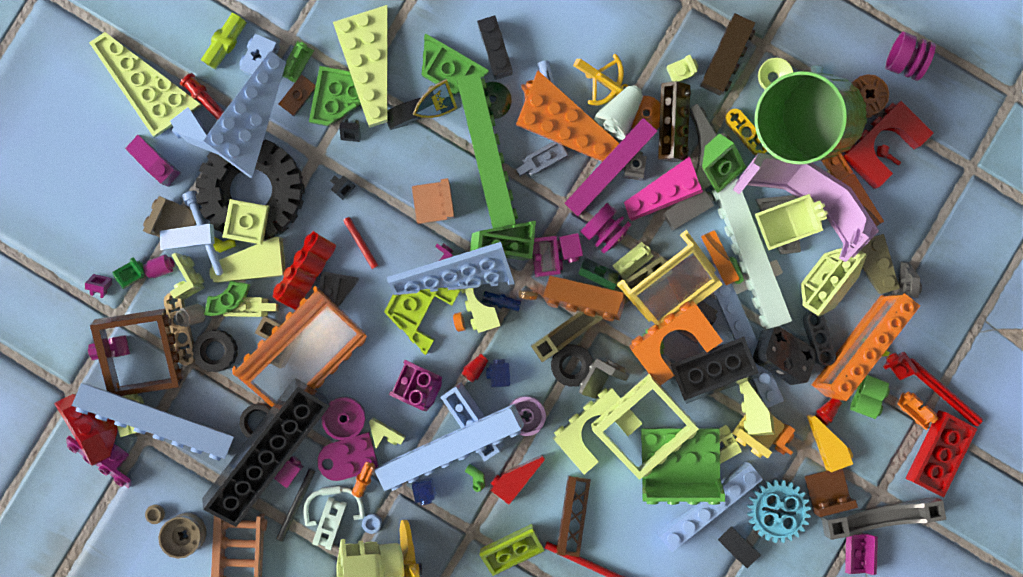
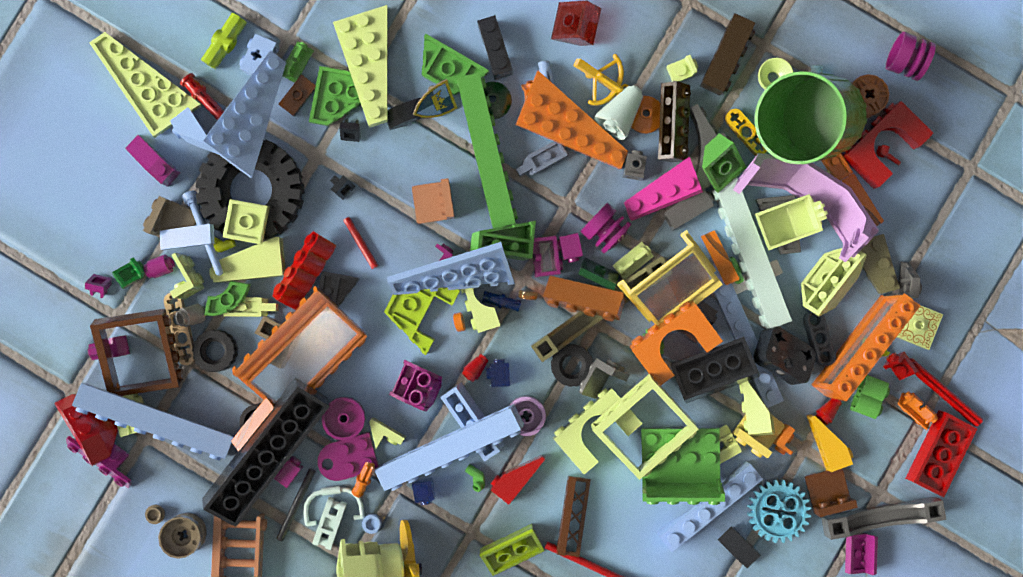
(252, 424): none -> sticker
(576, 23): none -> clear red slope
(611, 167): magenta tile -> none
(921, 328): none -> yellowish green plate

